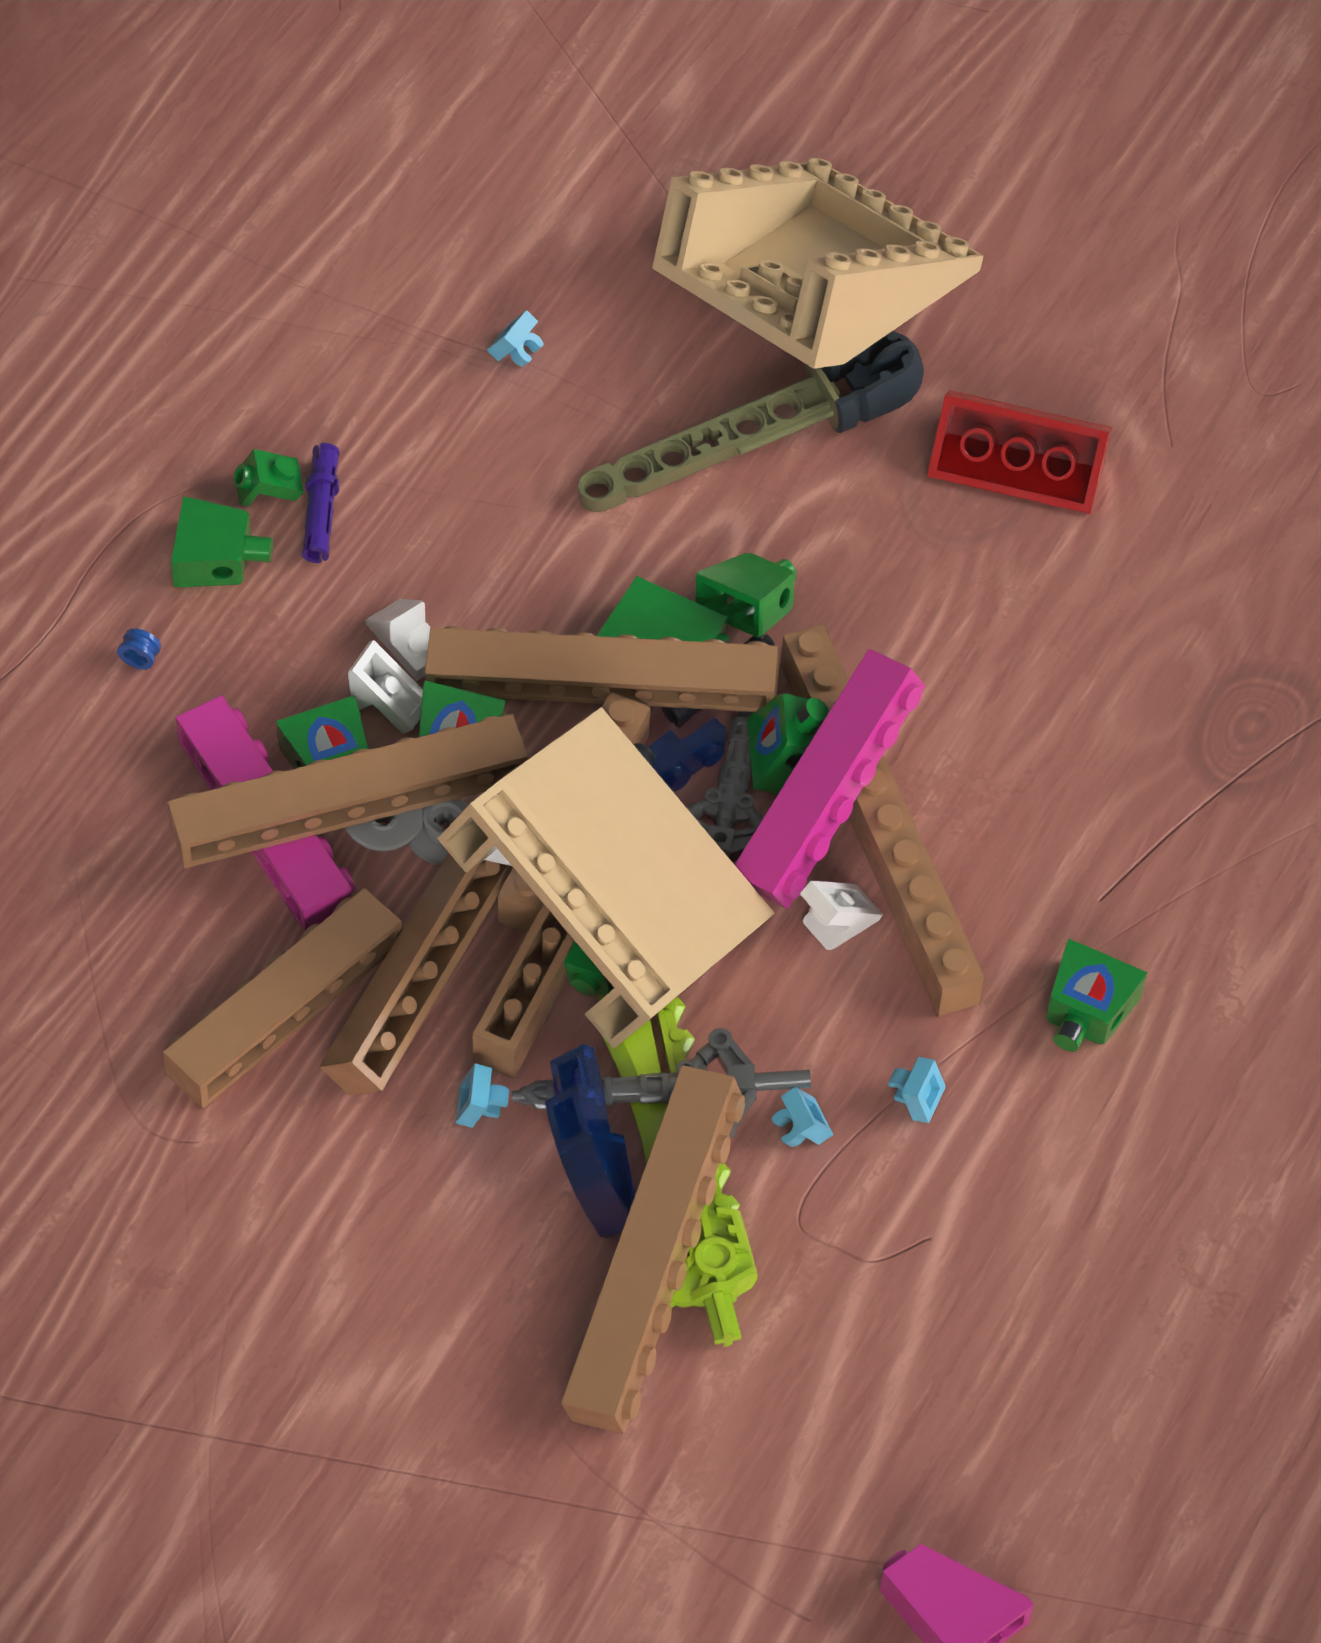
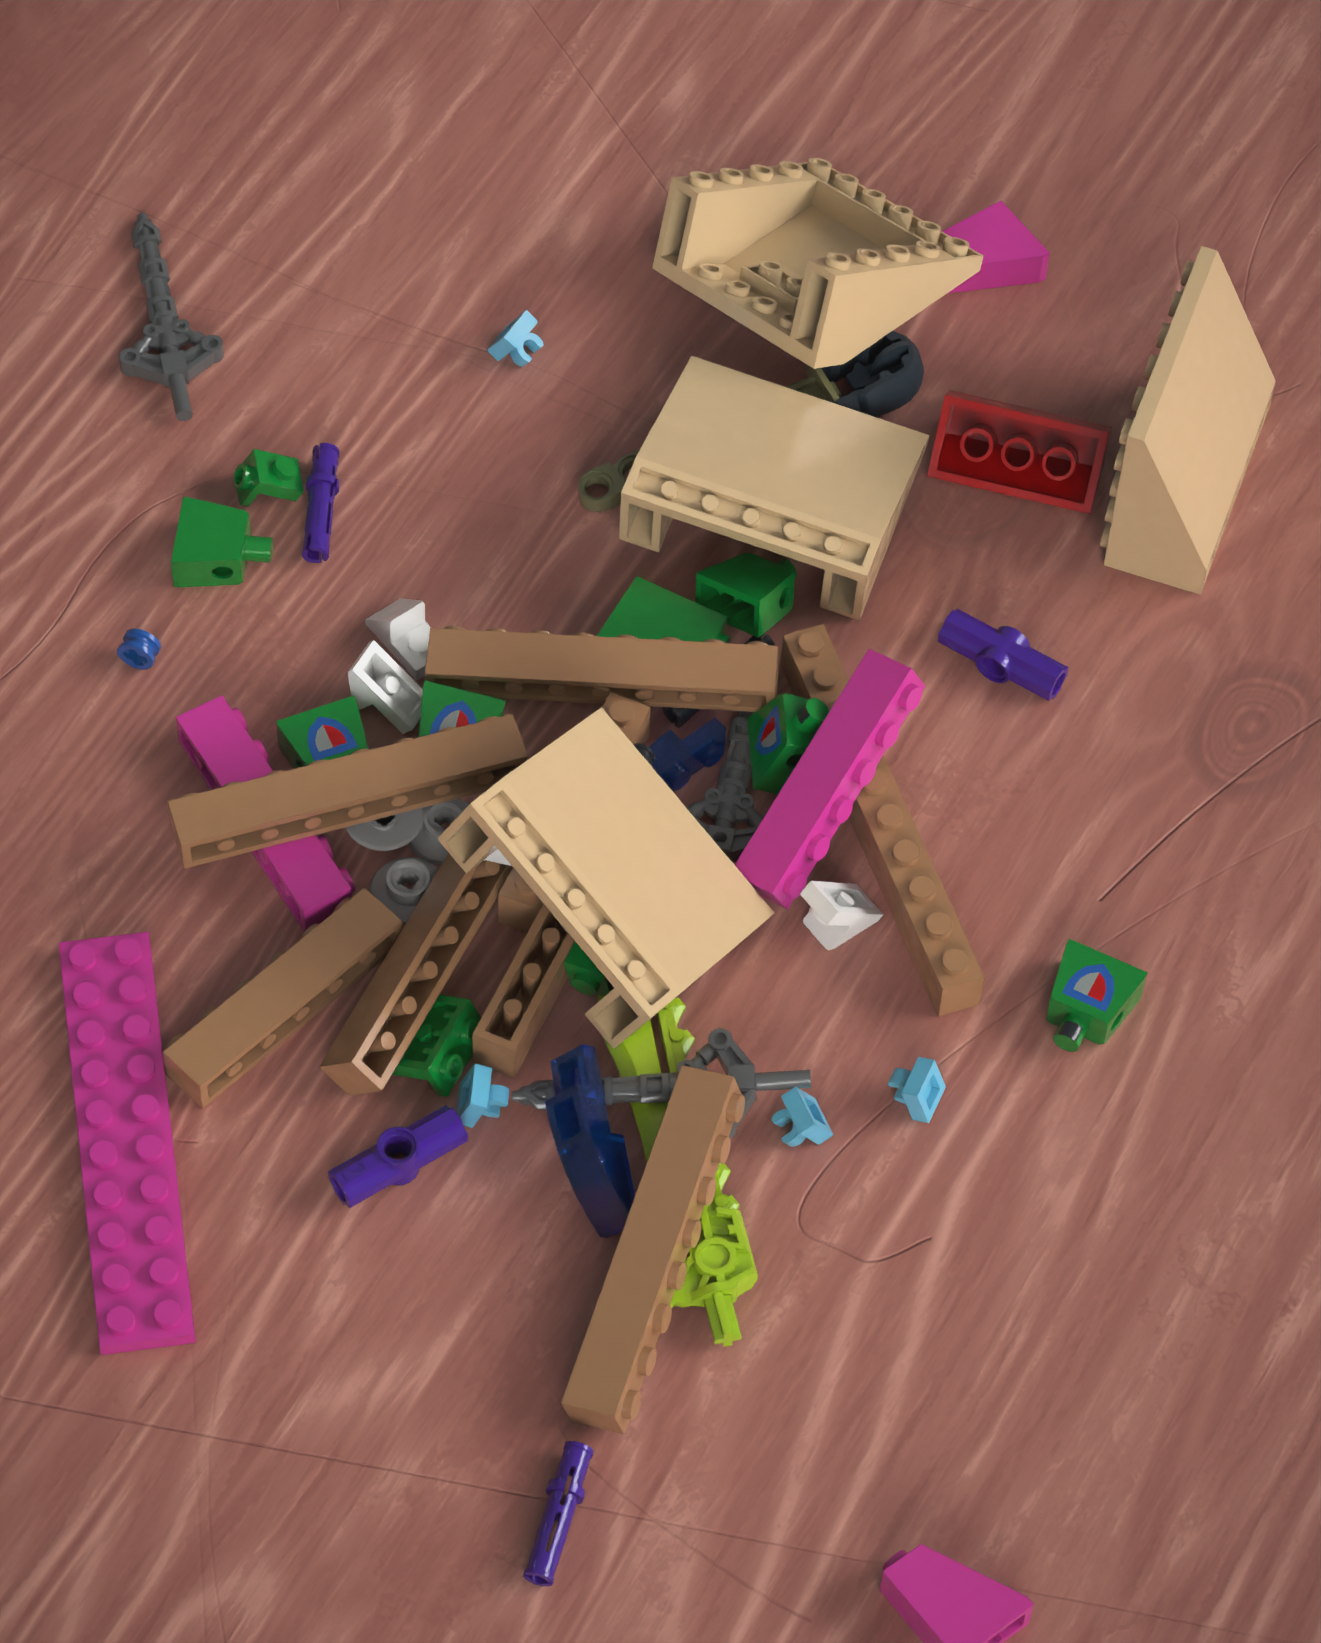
(126, 1144): none -> dark pink plate
(165, 333): none -> dark grey bar
(374, 1168): none -> dark purple piece
(389, 882): none -> light grey piece
(441, 1044): none -> green bracket
(574, 1464): none -> dark purple pin
(774, 476): none -> tan slope
(1002, 654): none -> dark purple piece
(1008, 249): none -> dark pink slope
(1188, 434): none -> tan slope

